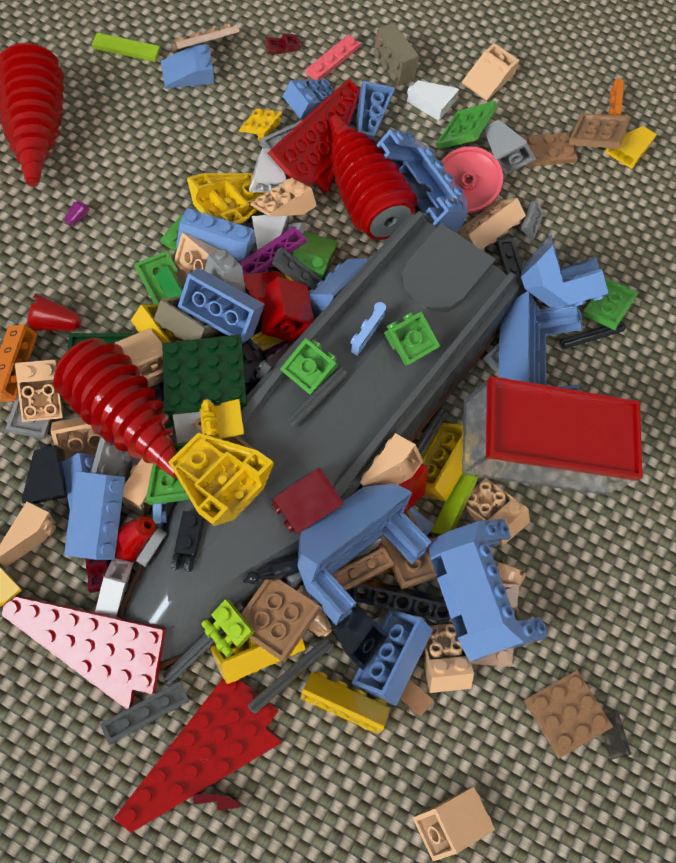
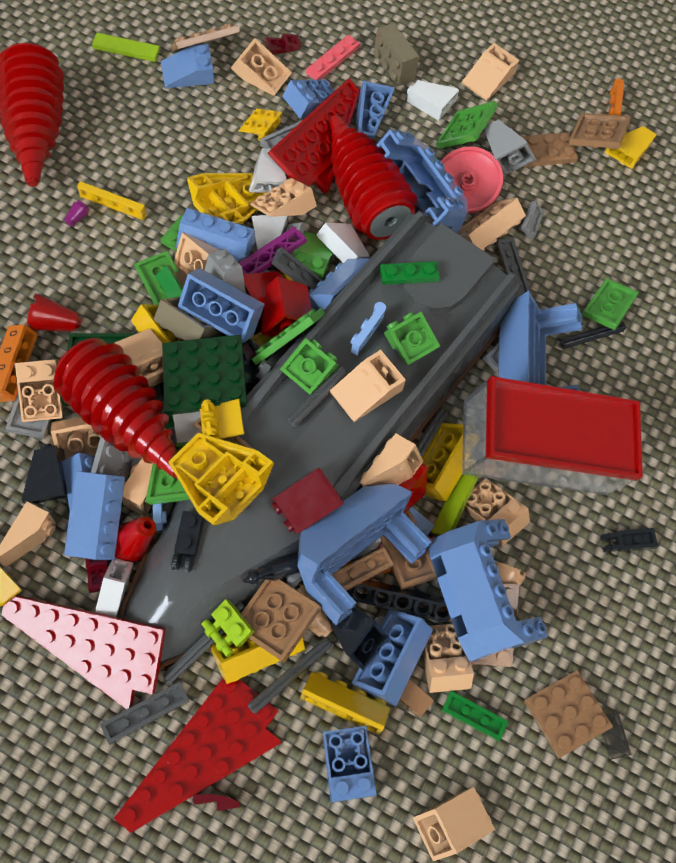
(112, 200): none -> yellow tile
(151, 547): light grey beam -> none
(261, 68): none -> light nougat slope
(287, 335): none -> bright green plate
(342, 241): none -> white slope
(348, 764): none -> medium blue slope
(368, 386): none -> light nougat slope
(409, 273): none -> green plate
(474, 716): none -> green plate
(563, 285): medium blue wedge -> none
(631, 540): none -> black hinge

